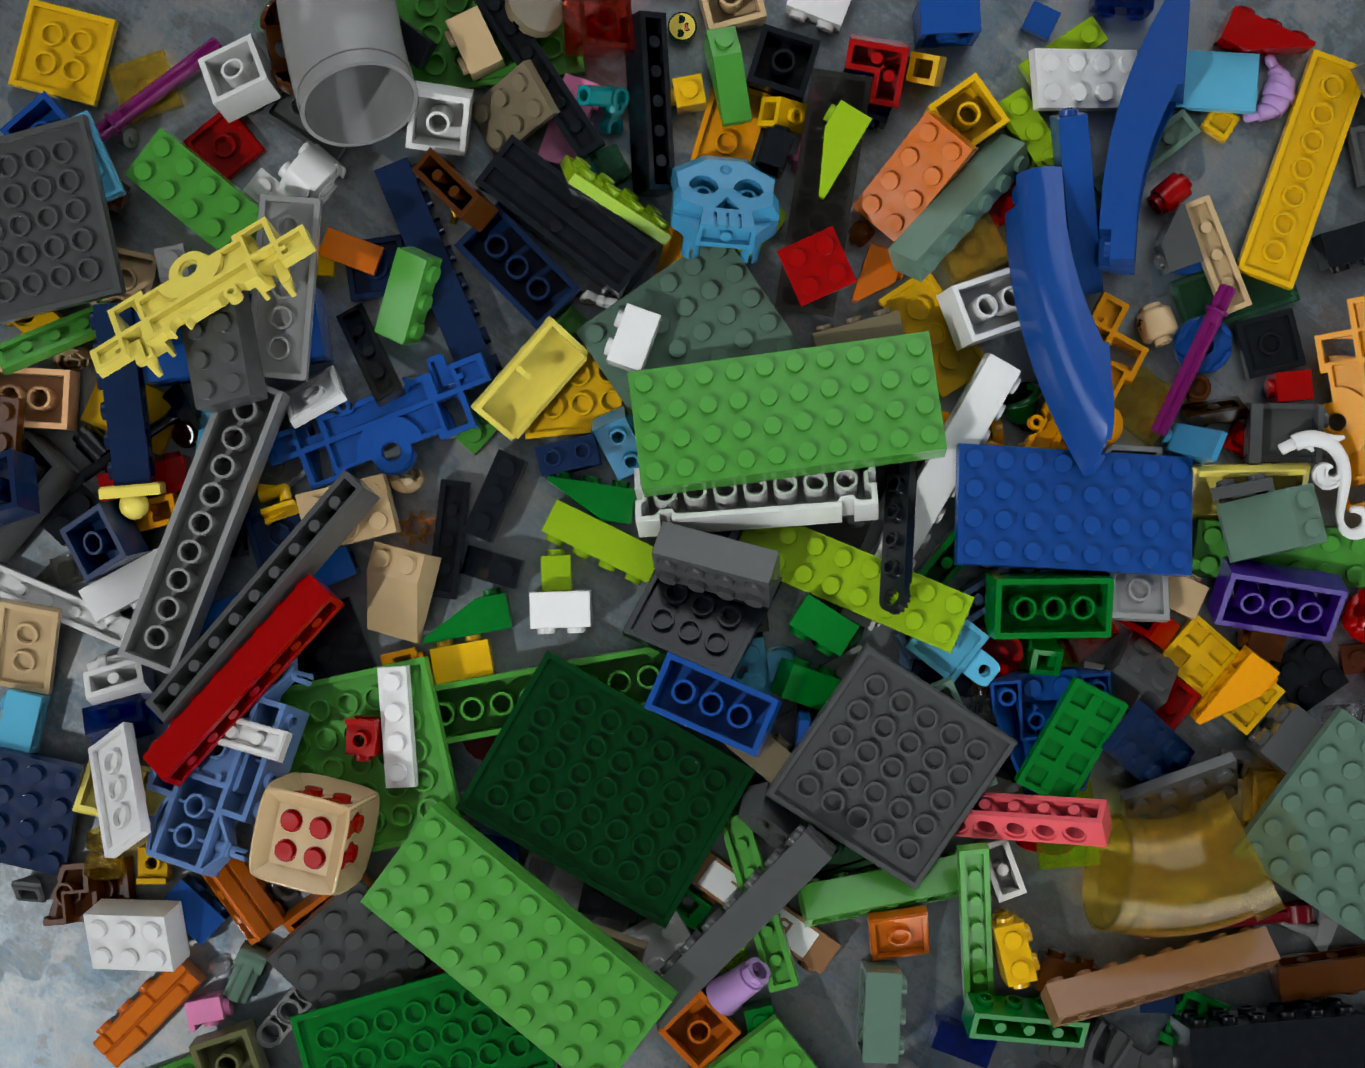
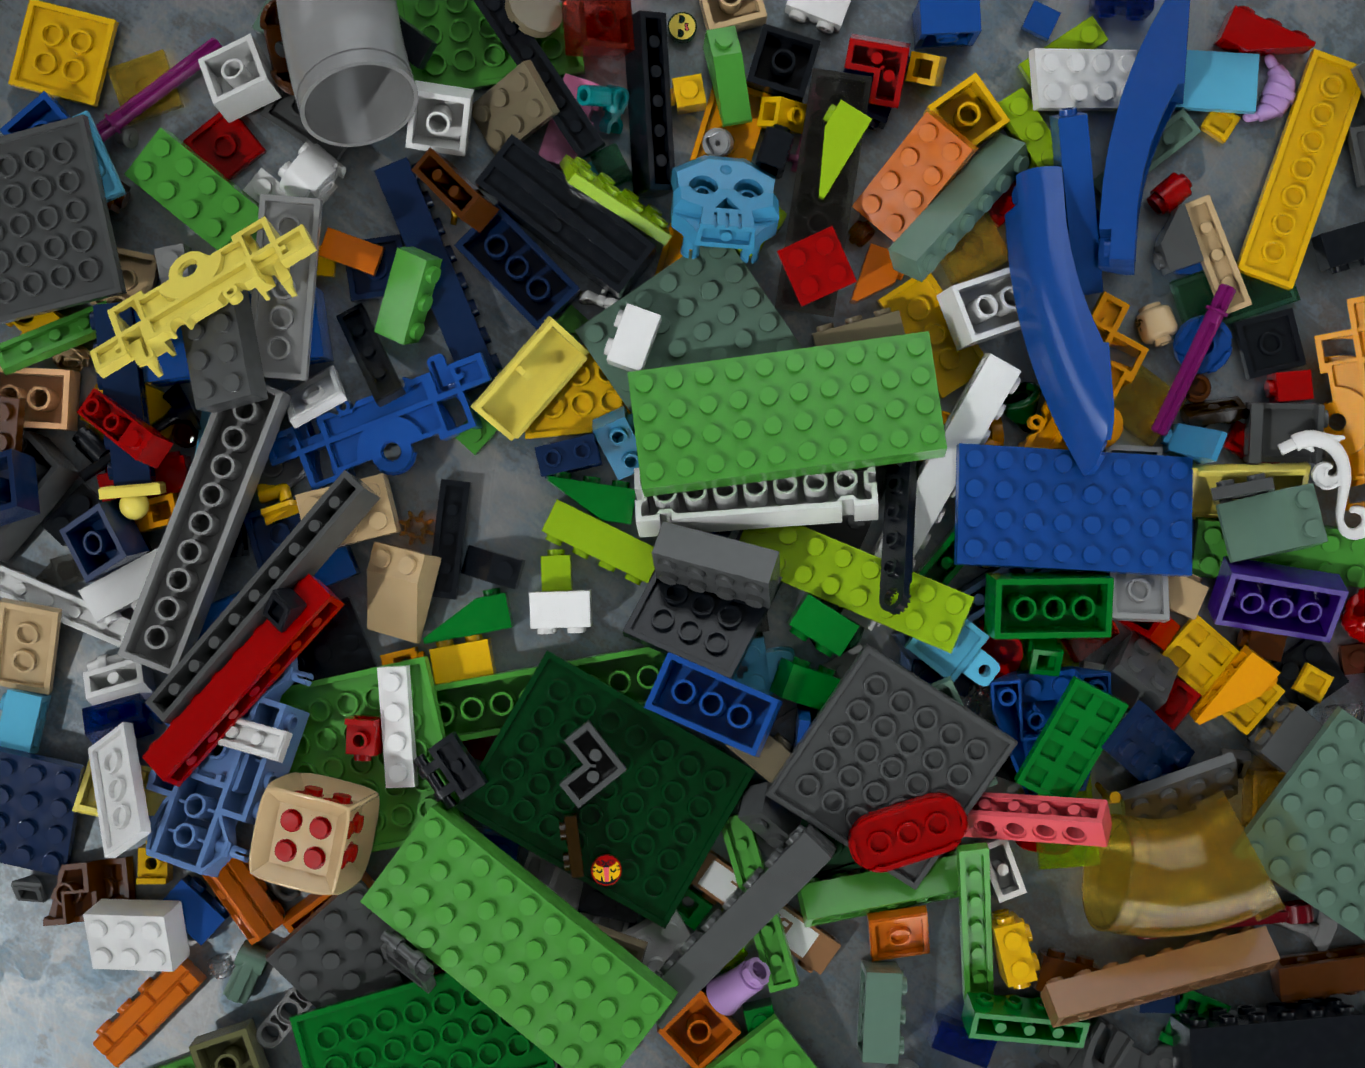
(95, 863): clear yellow wheel -> none
(125, 429): none -> red slope
(207, 1009): bright pink brick -> none
(283, 608): none -> black slope
(406, 960): none -> dark grey plate
(408, 481): tan plate -> none
(458, 767): none -> black plate
(475, 44): tan brick -> none
(495, 496): black brick -> none
(573, 858): none -> dark brown plate
(598, 765): none -> dark grey brick
(606, 870): none -> tile
(718, 142): none -> light grey tile
(907, 832): none -> red tile
(1111, 797): none -> yellow bar
(1312, 682): none -> yellow tile

